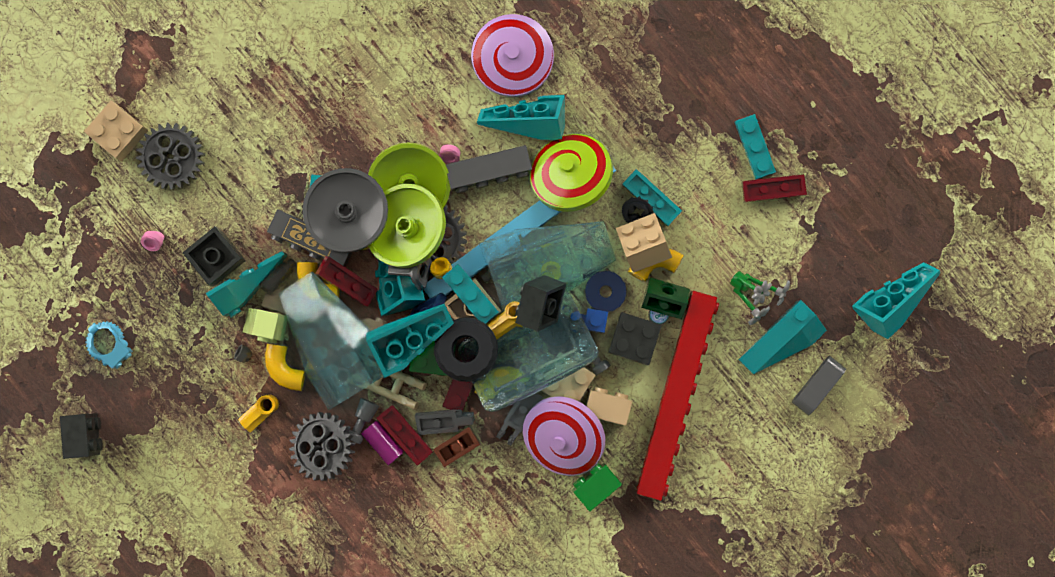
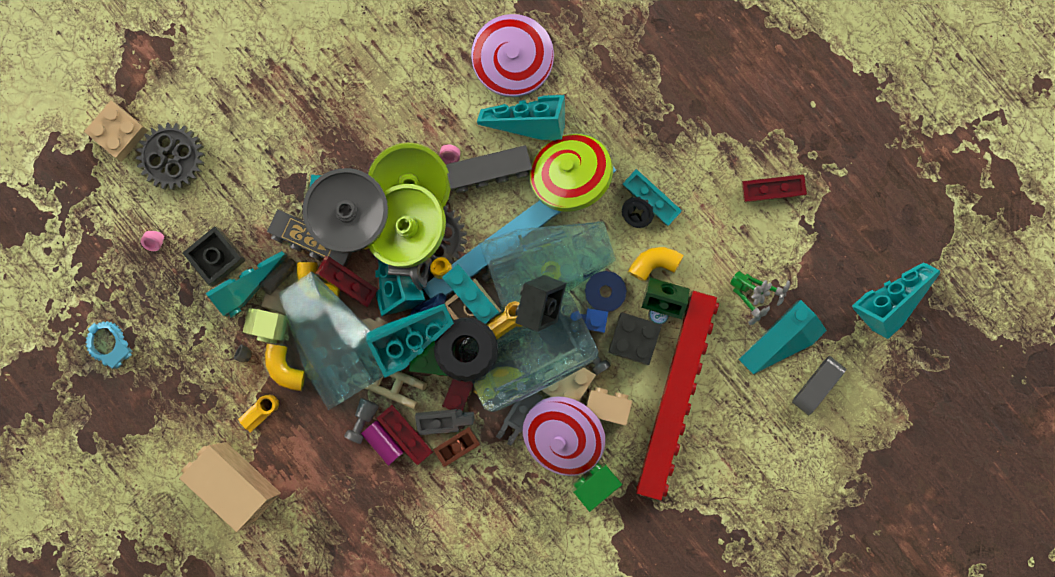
(80, 435): pearl dark grey brick -> none
(229, 485): none -> tan brick
(334, 459): dark grey gear -> none
(643, 242): tan brick -> none
(755, 146): teal plate -> none

